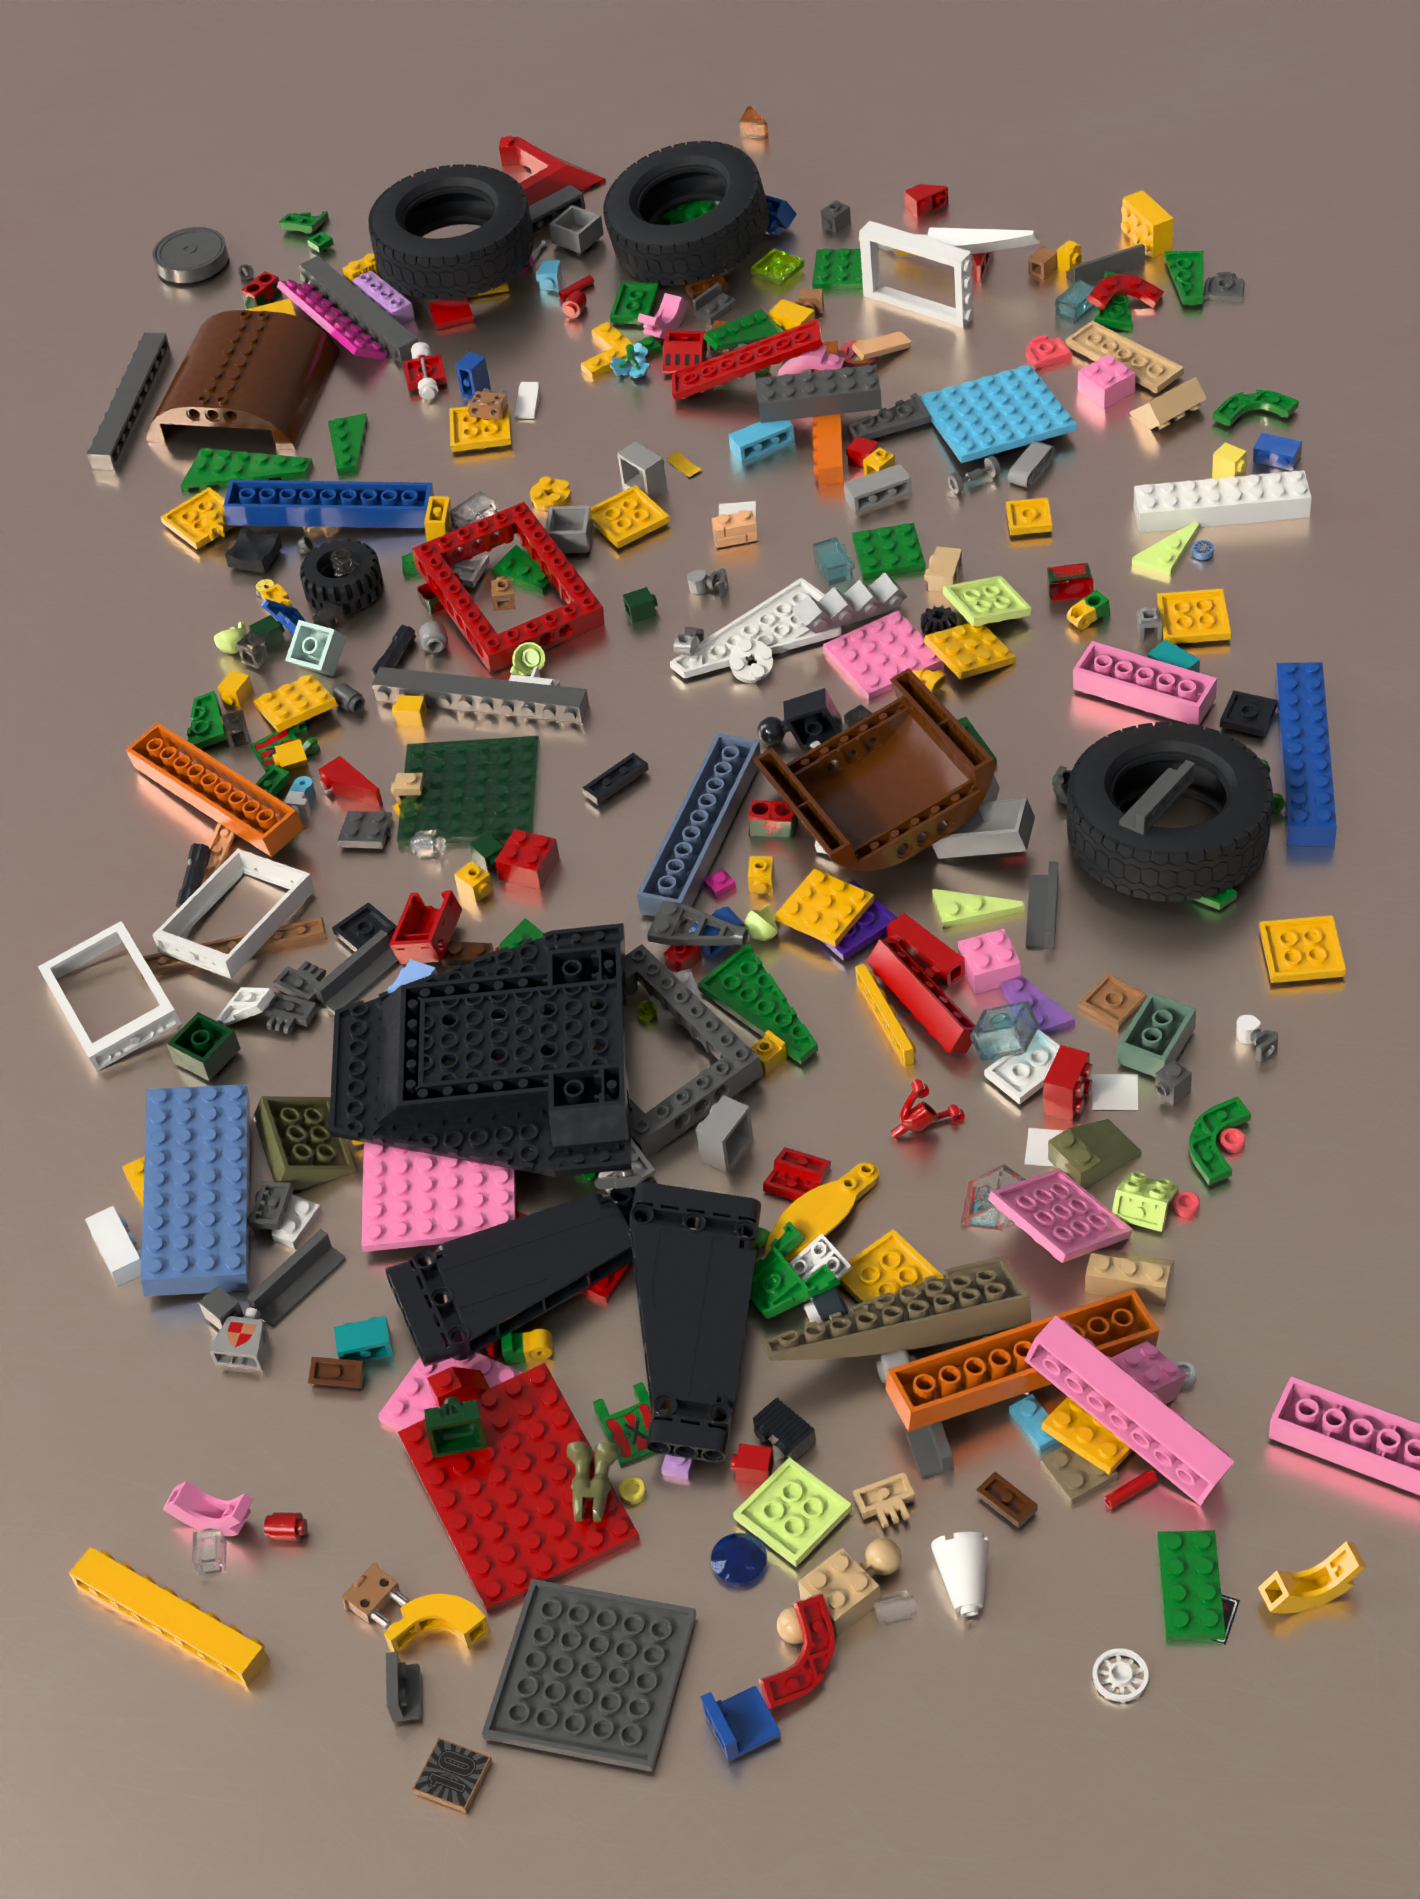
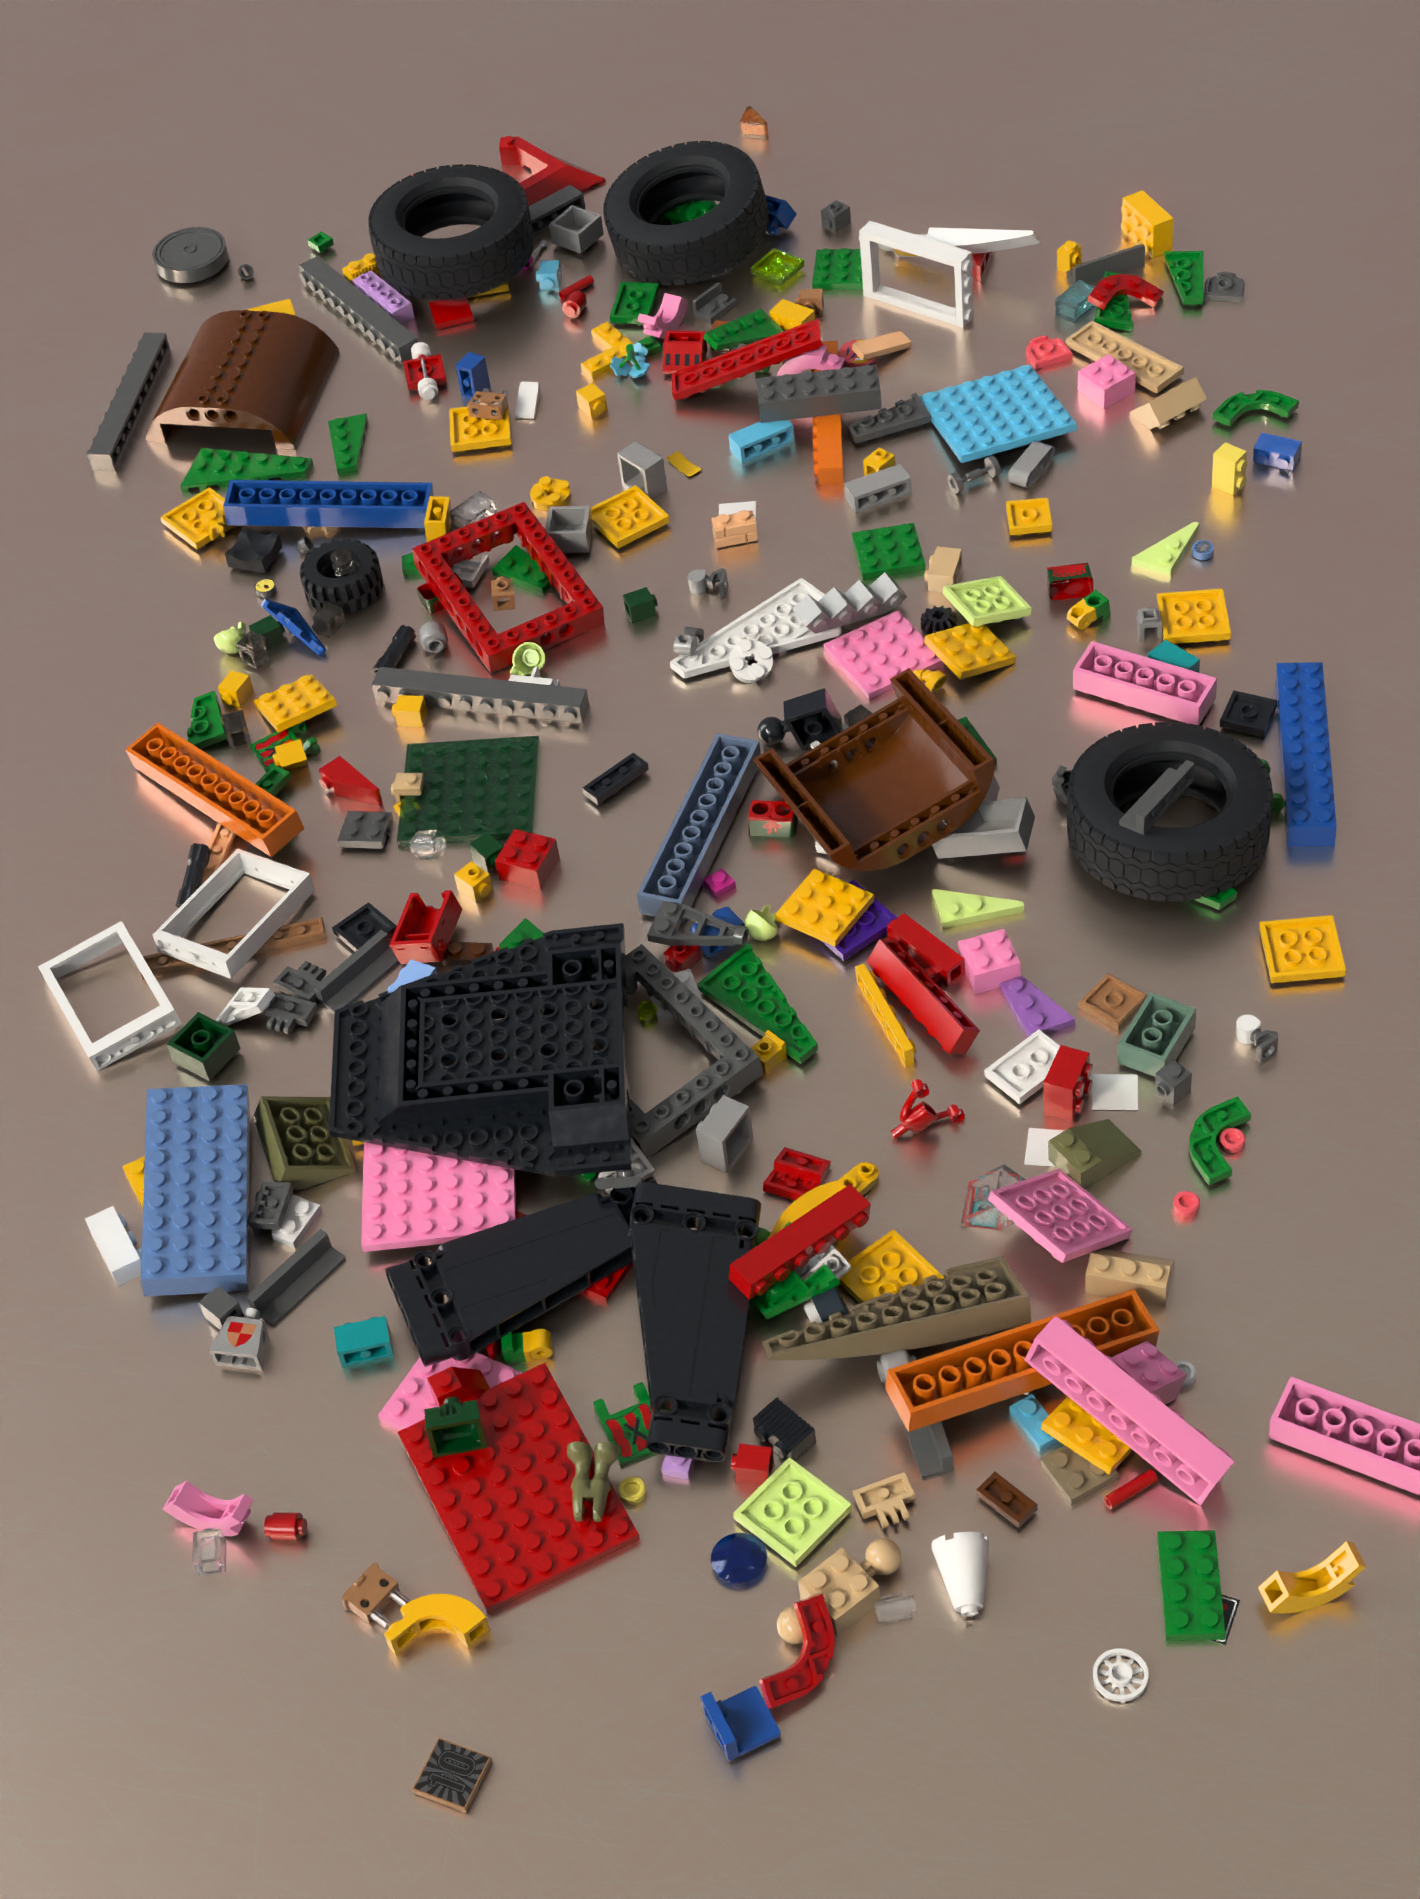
(170, 1616): yellow brick -> none
(261, 289): red piece -> none
(277, 594): yellow plate -> none
(300, 796): leg -> none
(303, 222): green wing -> none
(316, 648): light aqua brick -> none
(332, 319): dark pink plate -> none
(336, 1372): reddish brown plate -> none
(348, 698): dark grey brick -> none
(402, 1689): dark grey bracket -> none
(590, 1675): dark grey plate -> none
(591, 400): none -> yellow brick
(697, 288): reddish brown plate -> none
(761, 874): yellow brick -> none
(799, 1242): none -> red brick
(833, 561): clear light blue brick -> none
(859, 450): red brick -> none
(925, 198): red slope -> none
(1004, 1031): clear light blue brick -> none
(1042, 262): medium nougat brick -> none
(1042, 909): dark grey panel -> none
(1144, 1200): yellowish green bracket -> none
(1222, 501): white brick -> none

